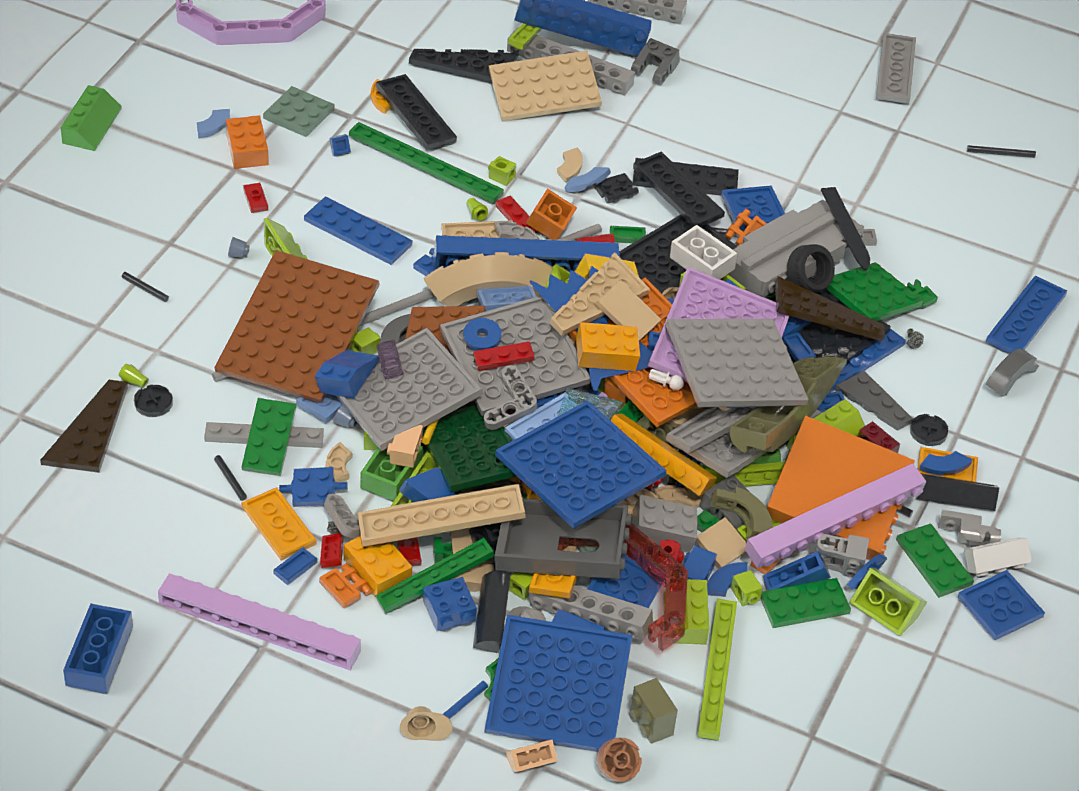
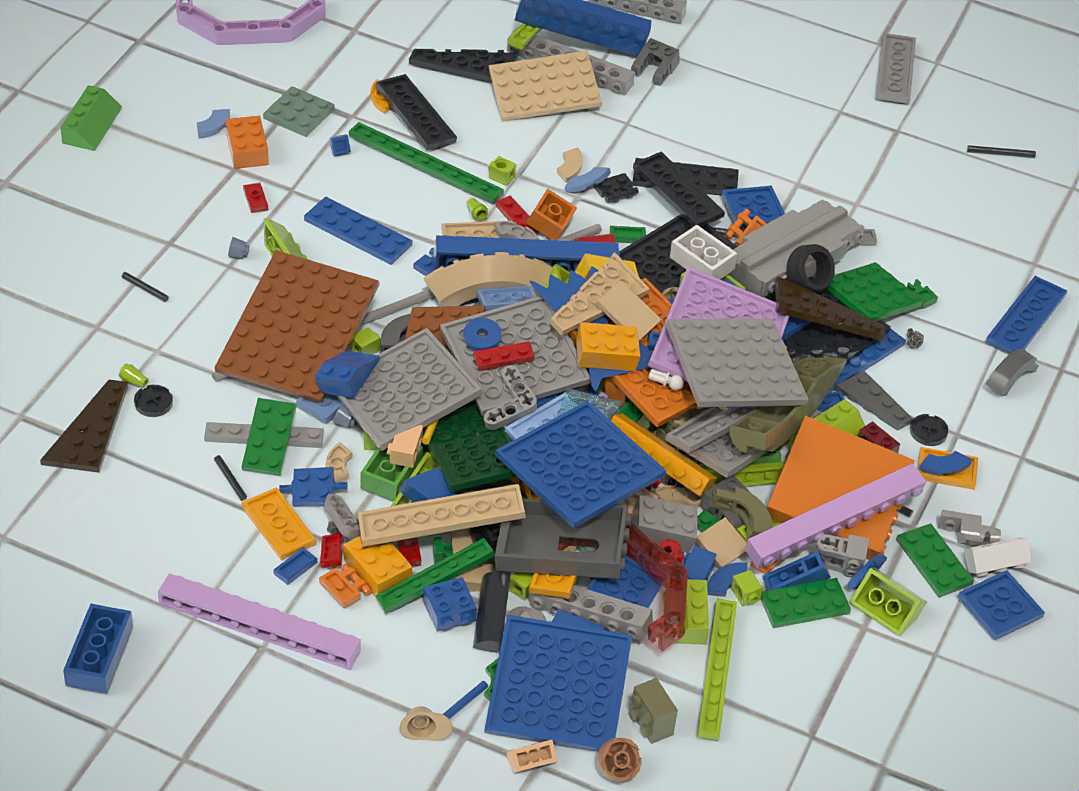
(389, 359): clear purple slope -> none
(797, 346): blue tile -> none
(847, 227): black piece -> none
(960, 492): black brick -> none

